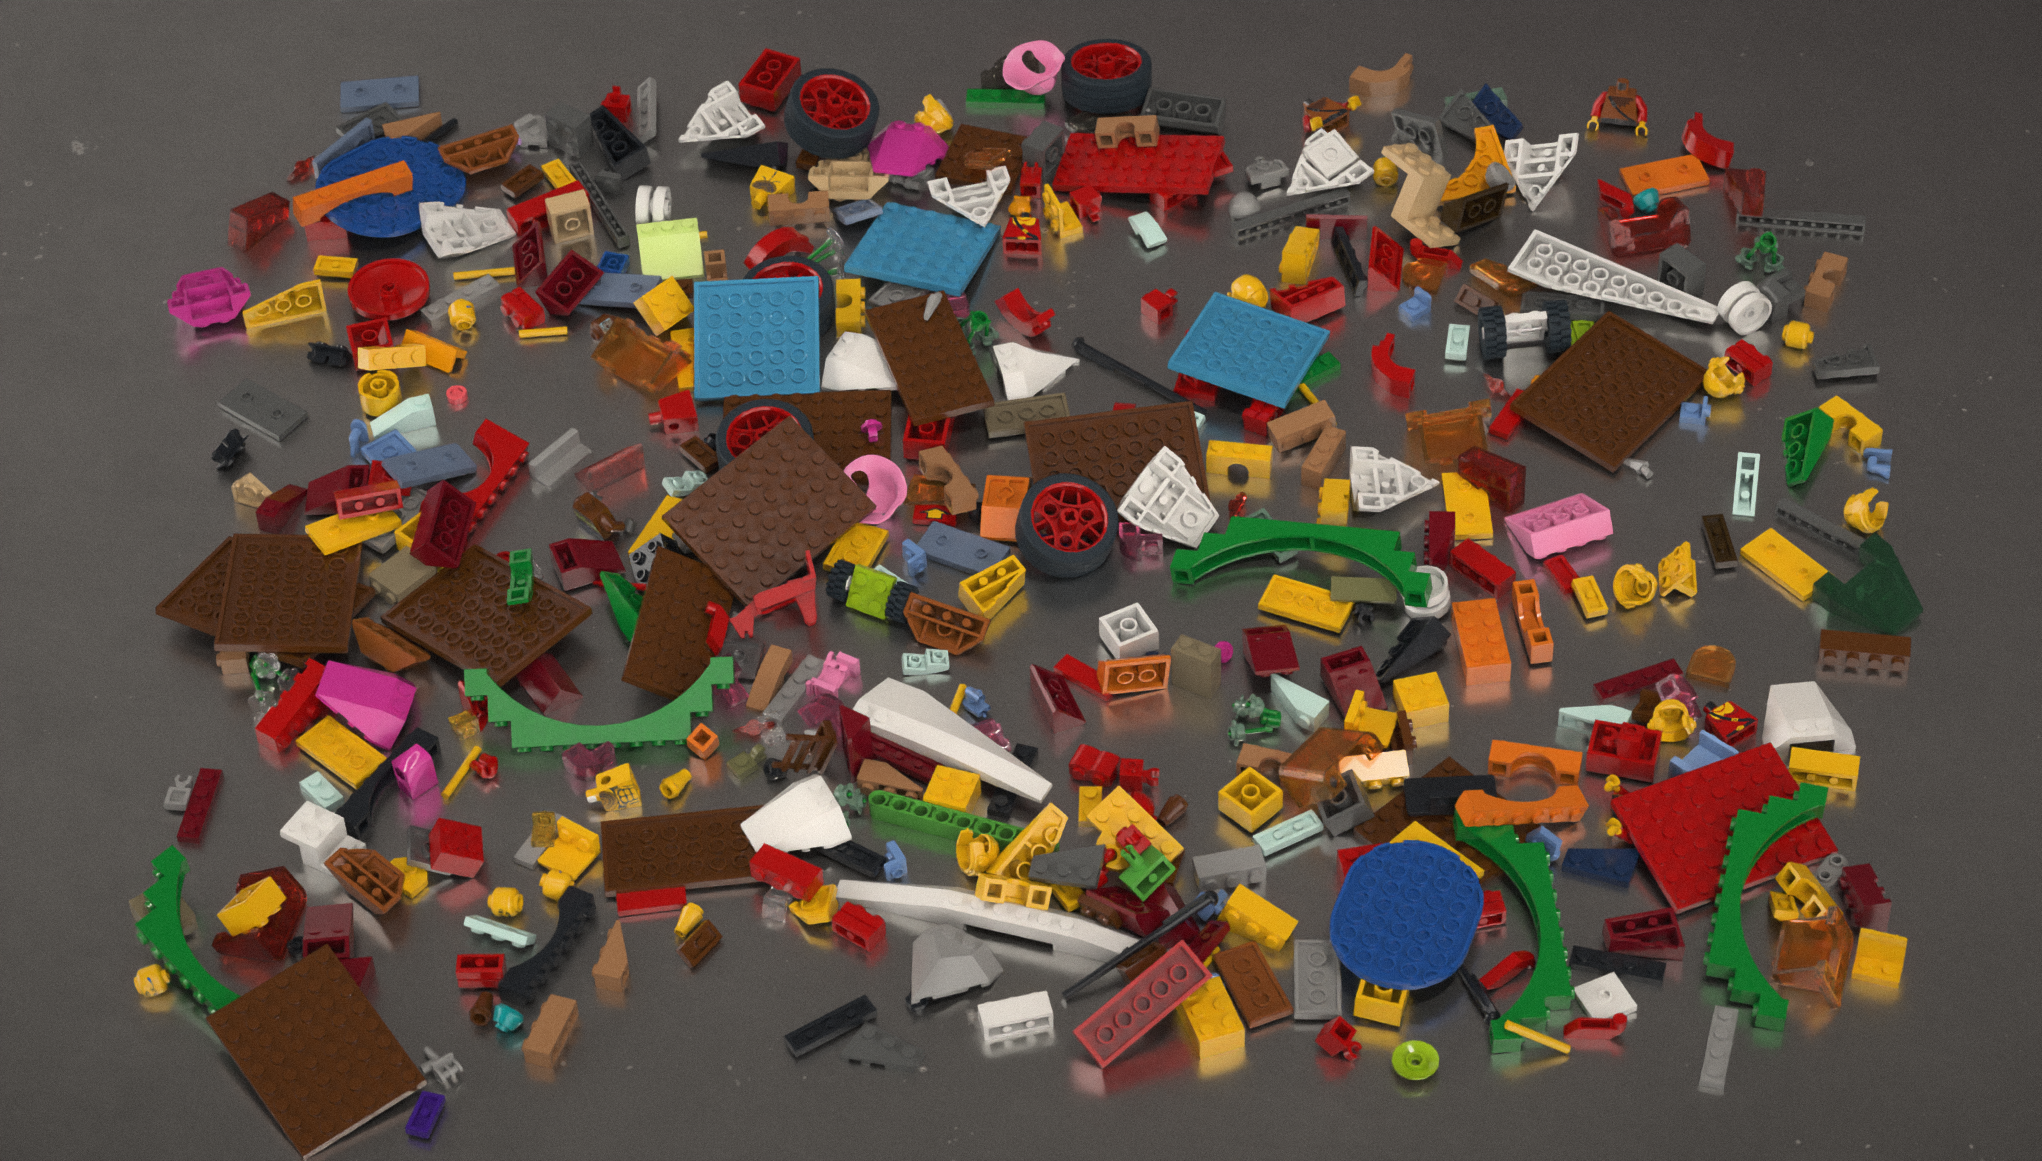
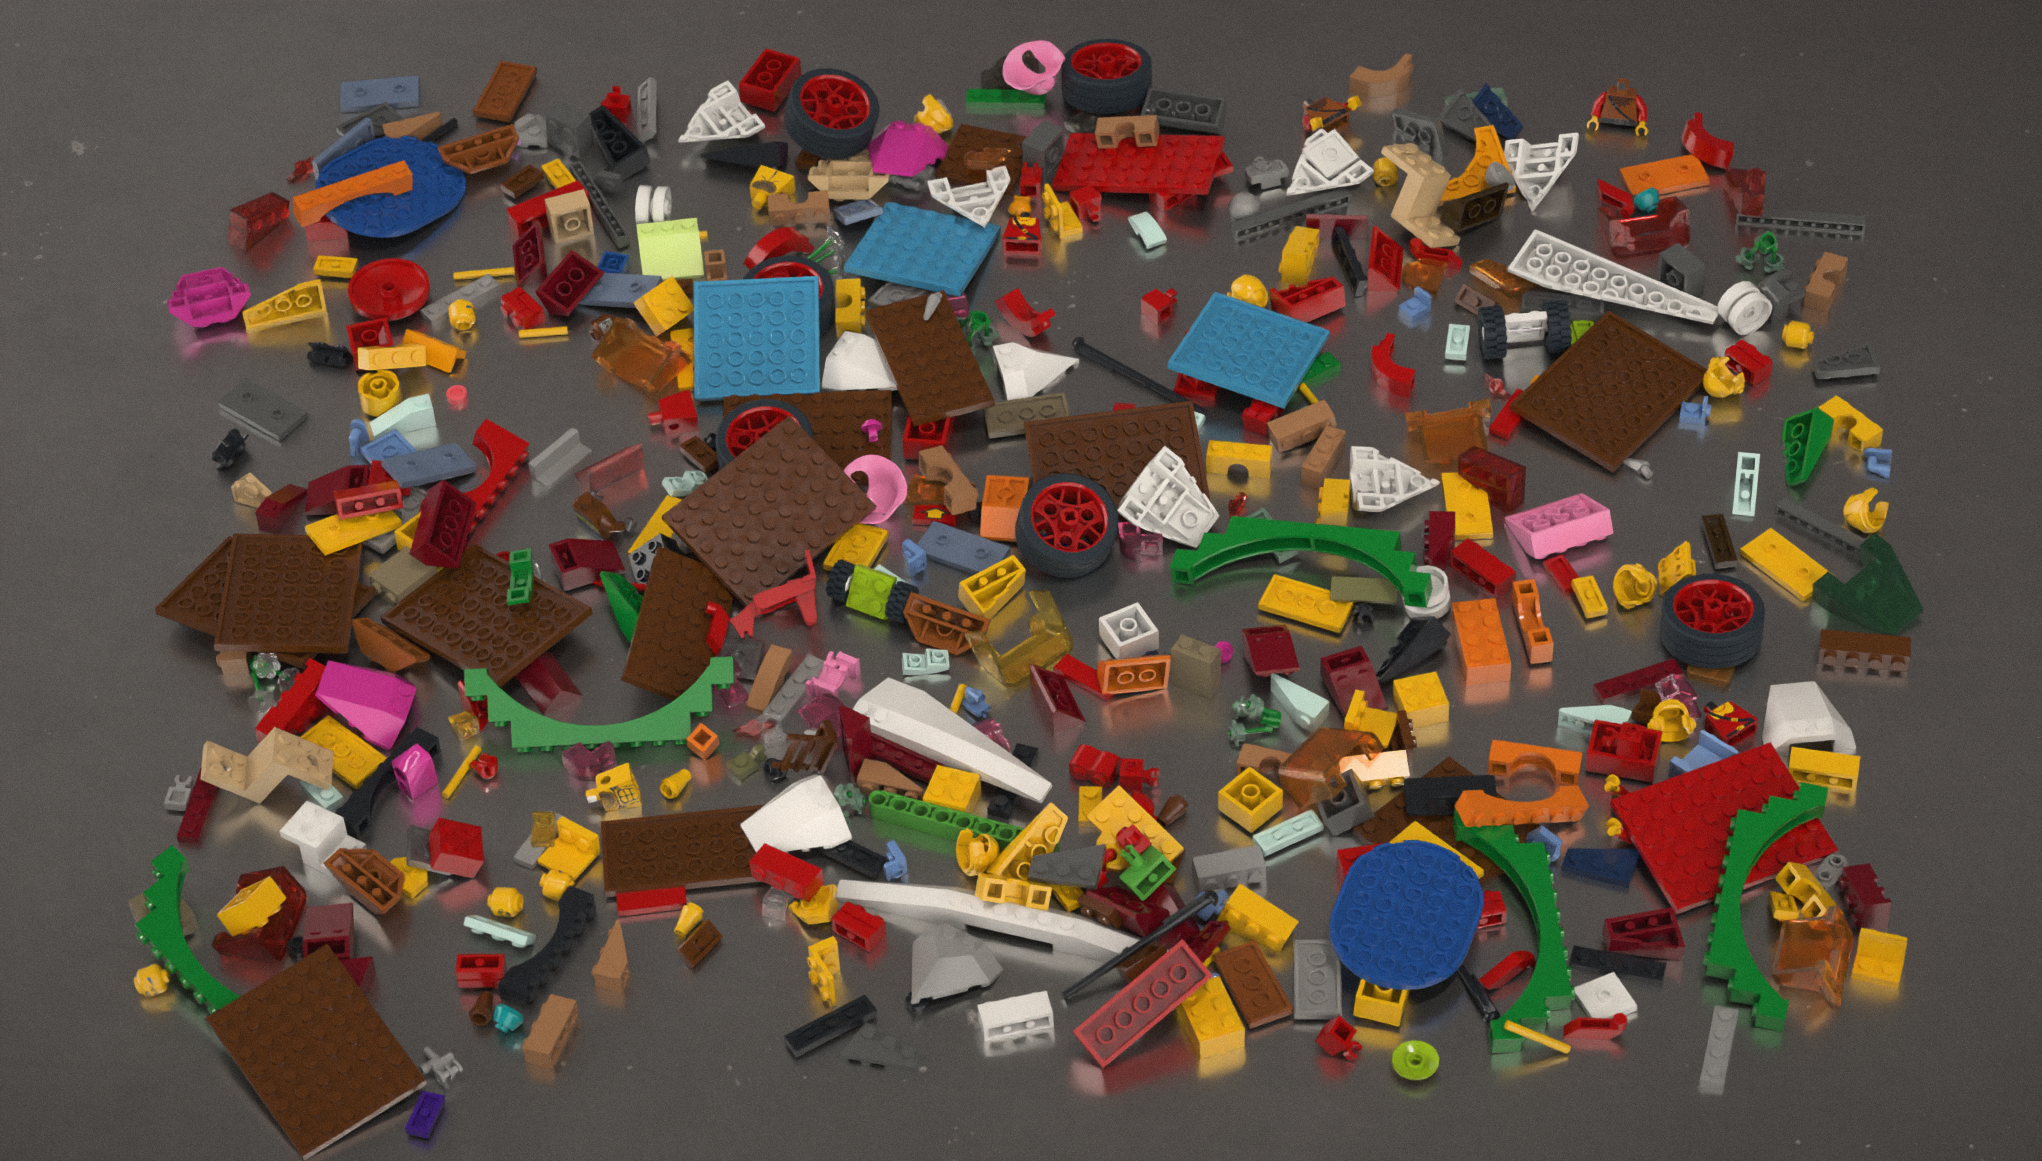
(267, 765): none -> tan bracket
(462, 230): white wedge -> none
(505, 91): none -> dark orange plate
(823, 964): none -> yellow bracket
(1047, 644): none -> clear yellow windscreen
(1712, 621): none -> wheel

